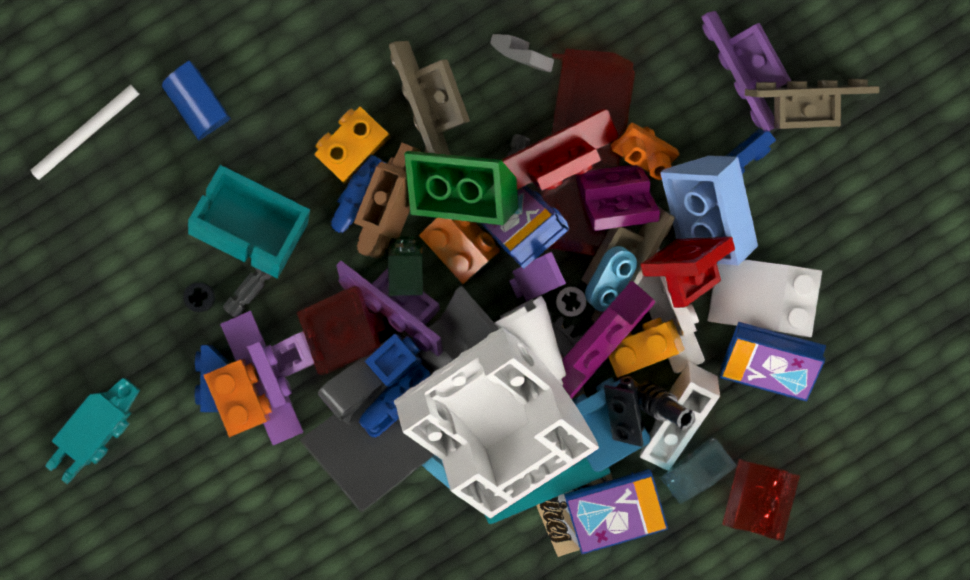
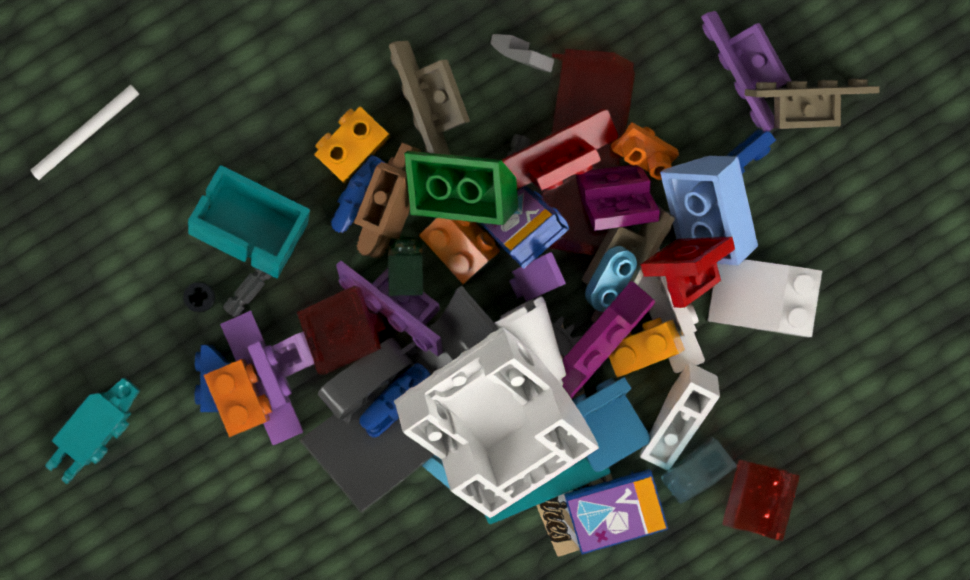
(195, 100): blue brick -> none
(394, 359): blue bracket -> none
(580, 298): white bush -> none
(624, 412): black hinge -> none
(663, 405): black hinge -> none
(772, 361): piece -> none

